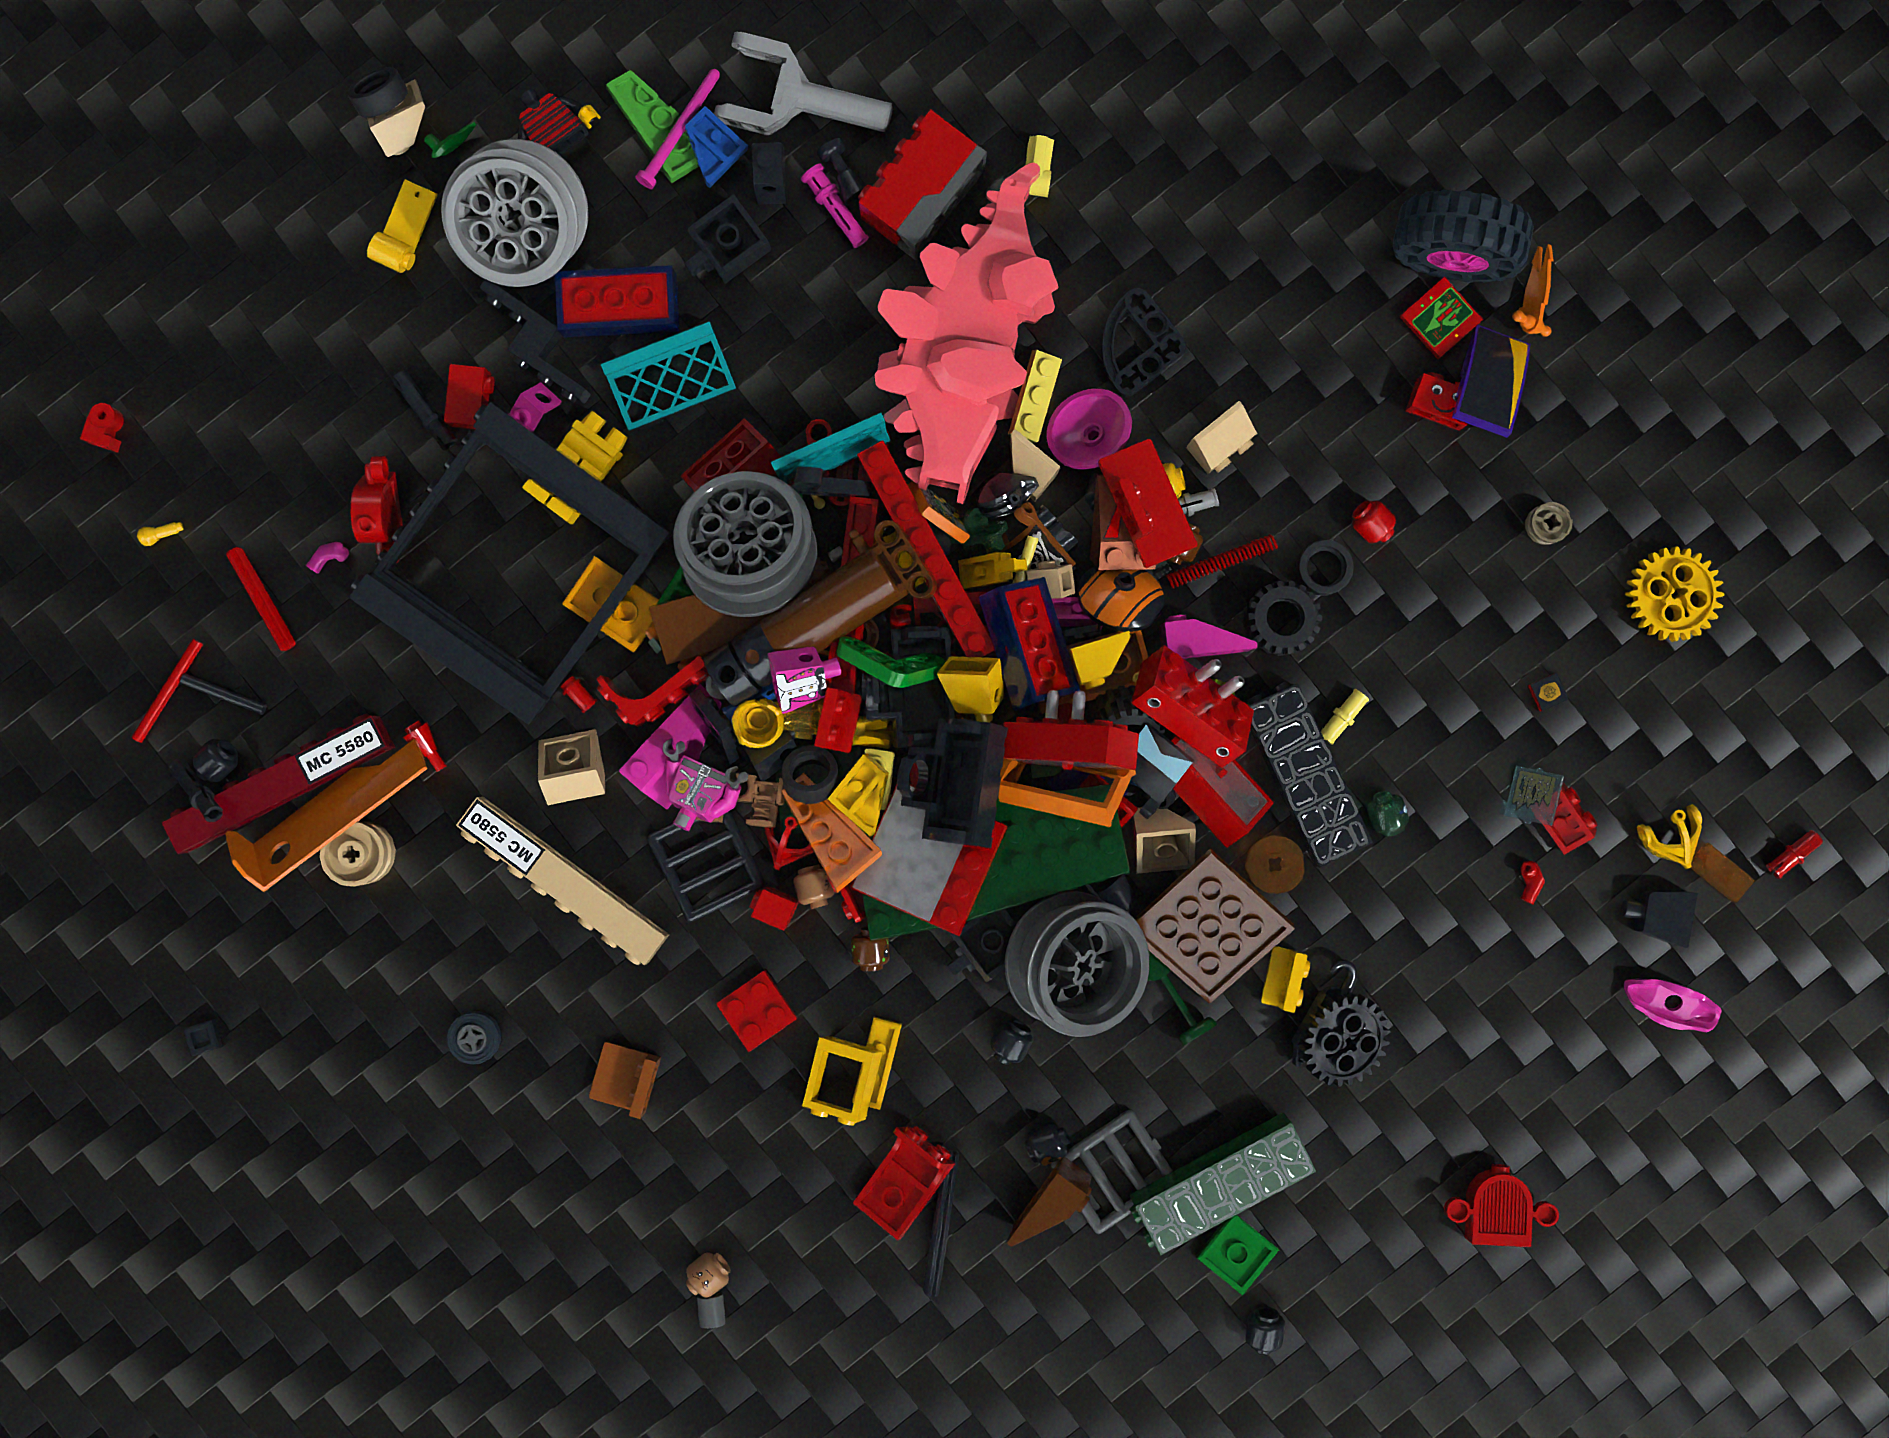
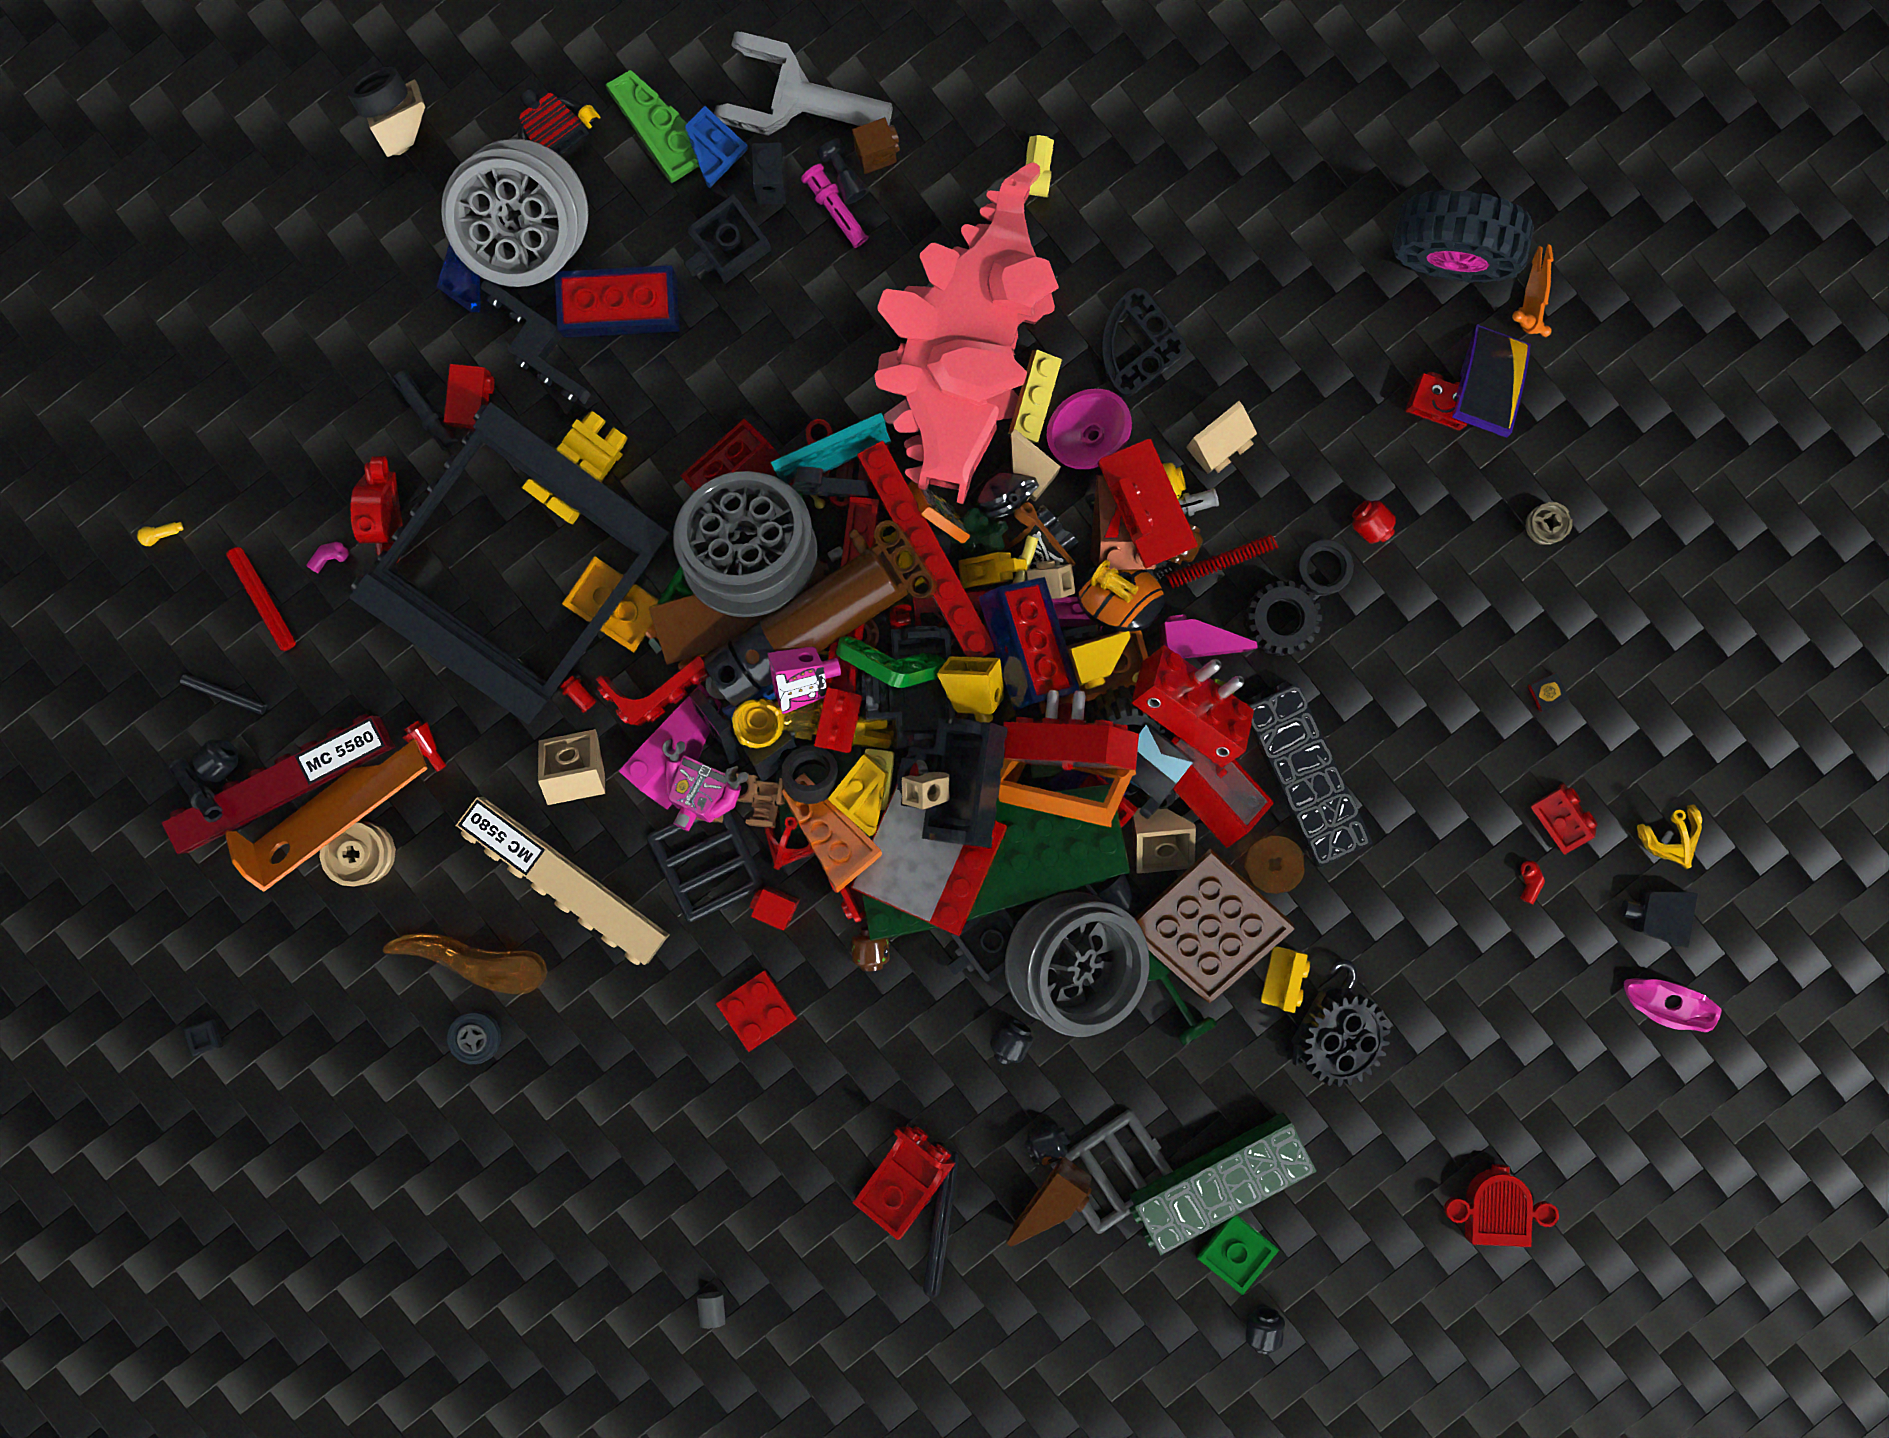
(102, 427): red leg -> none
(167, 690): red bar -> none
(403, 229): yellow door -> none
(450, 143): green bar -> none
(460, 282): none -> clear blue wing
(500, 971): none -> clear orange animal
(530, 409): dark pink bracket -> none
(625, 1078): dark orange bracket -> none
(646, 177): dark pink bar -> none
(658, 352): teal fence -> none
(707, 1274): medium nougat head -> none
(813, 886): medium nougat head -> none
(871, 1060): yellow window -> none
(876, 145): none -> reddish brown brick
(882, 1037): yellow tile -> none
(922, 184): red piece -> none
(925, 790): none -> tan leg
(1113, 581): none -> yellow pin
(1344, 716): light yellow pin -> none
(1388, 813): clear green head -> none
(1441, 318): tile -> none
(1534, 795): piece -> none
(1696, 580): yellow gear -> none
(1721, 872): clear orange plate -> none
(1795, 853): red axle -> none

